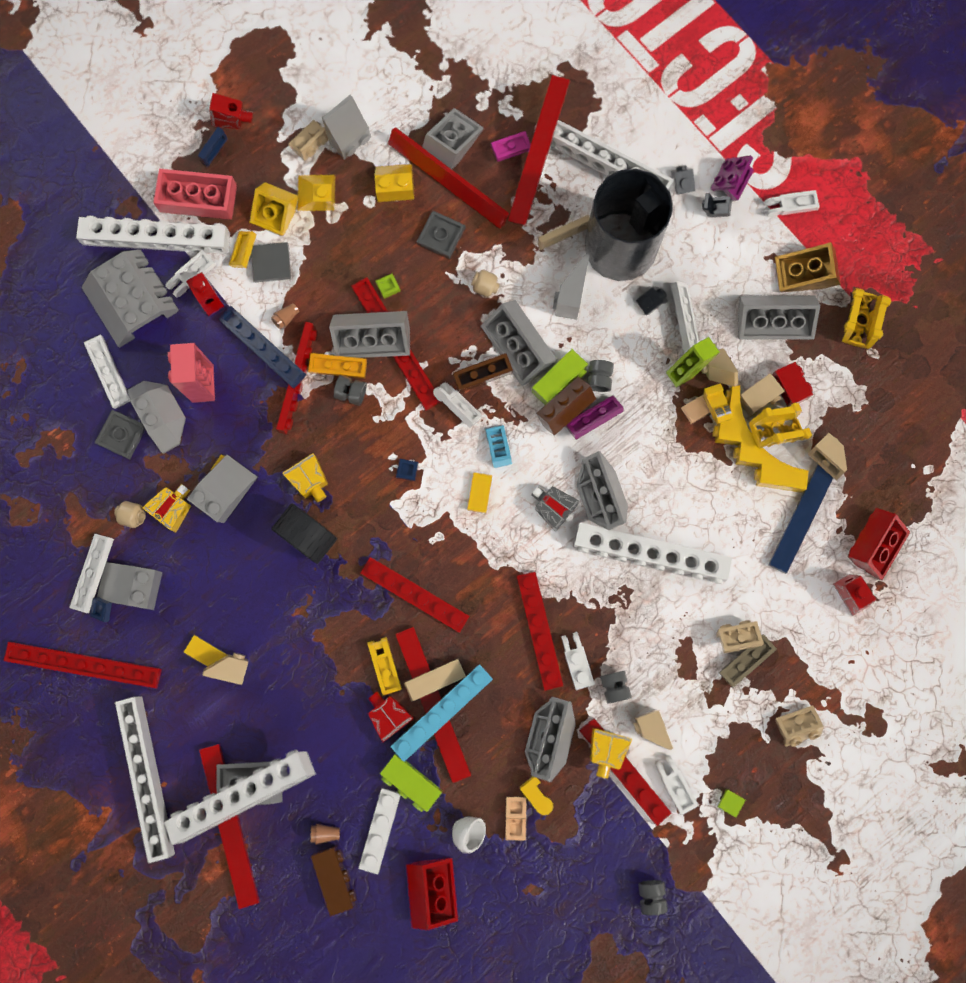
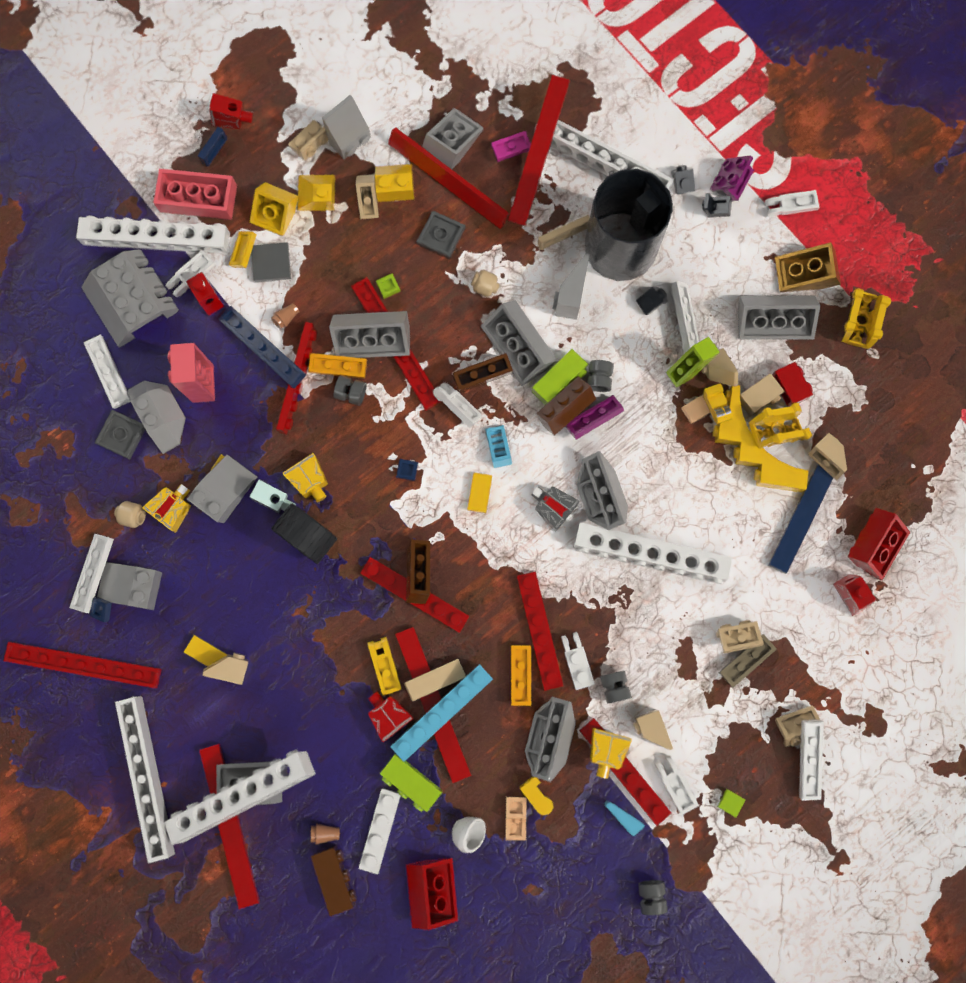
(264, 493): none -> light aqua torso
(367, 196): none -> tan slope
(418, 572): none -> reddish brown brick
(520, 675): none -> light orange plate
(629, 822): none -> medium azure slope
(811, 759): none -> white tile

